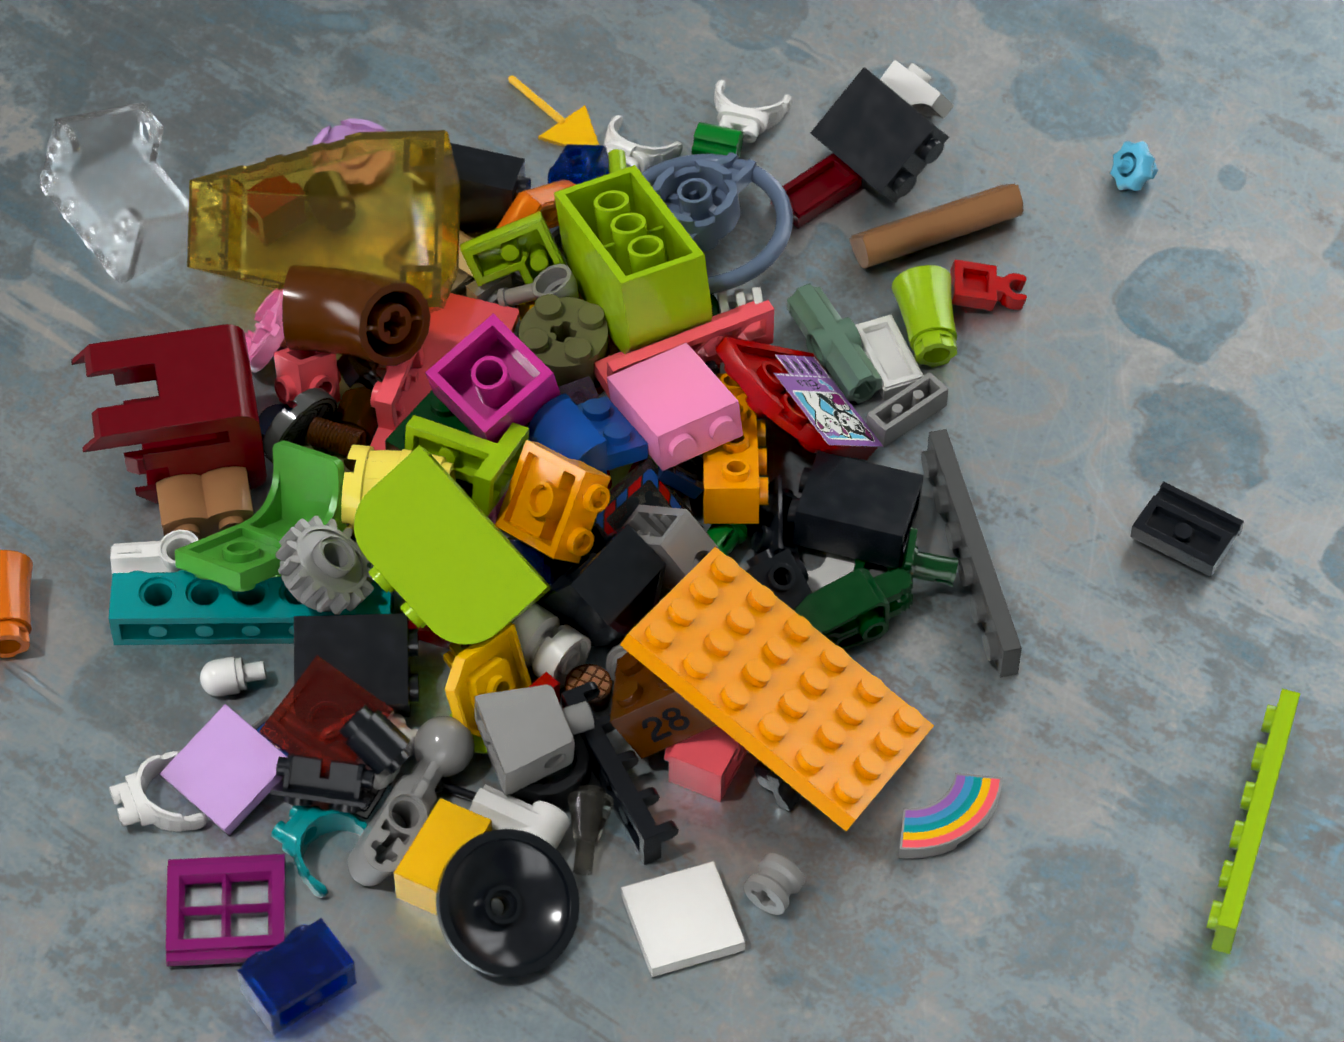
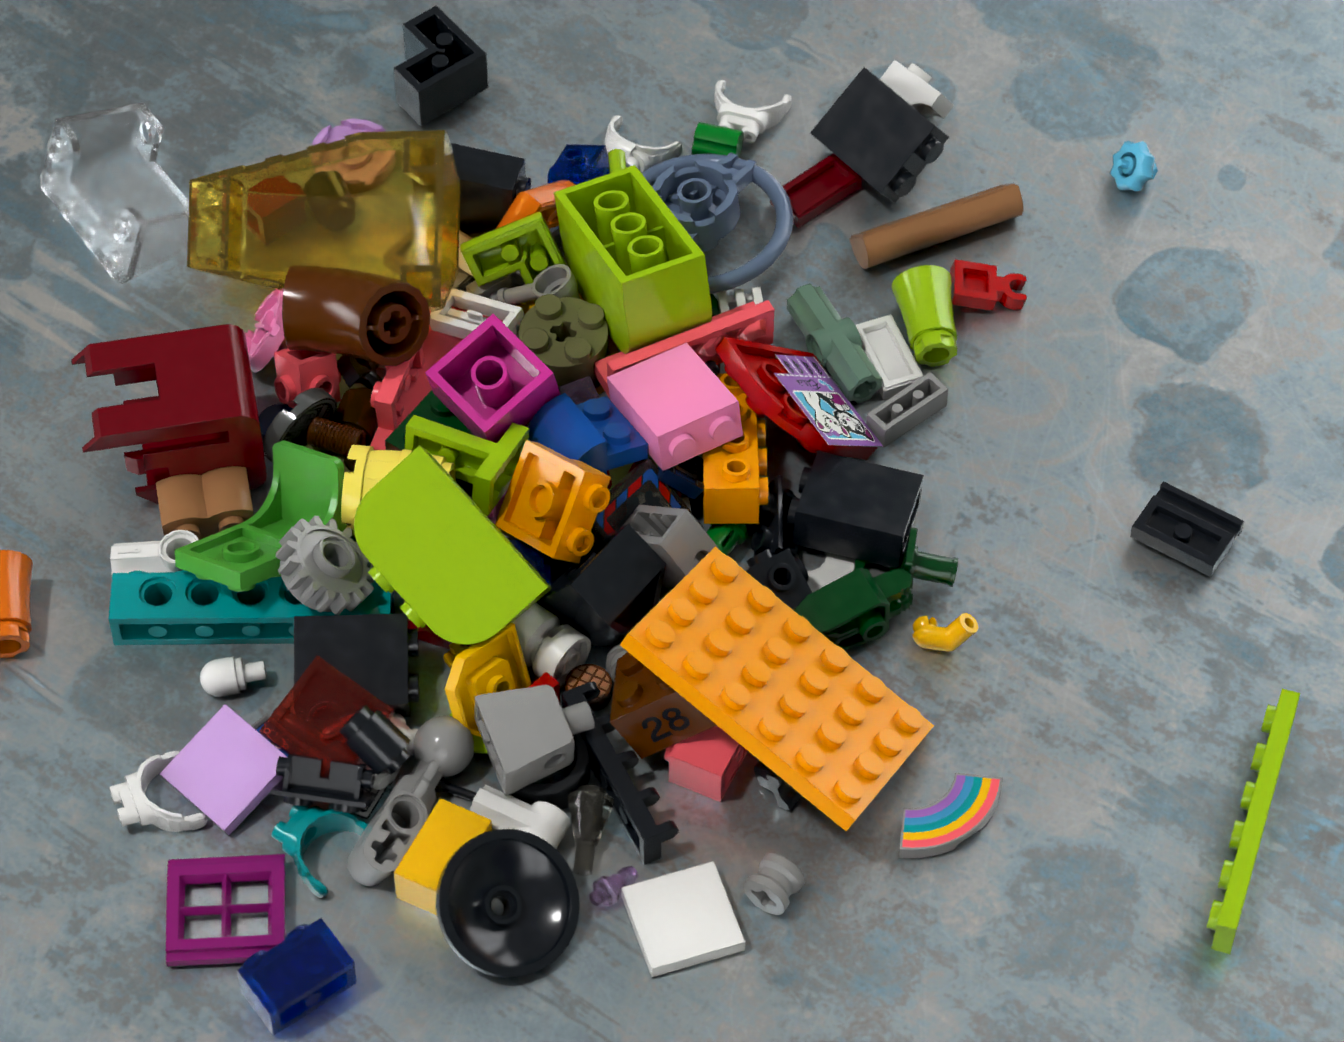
(439, 68): none -> black brick
(461, 323): none -> white tile
(573, 129): yellow piece -> none
(608, 889): none -> clear purple piece
(930, 636): none -> yellow arm
(975, 563): dark grey plate -> none

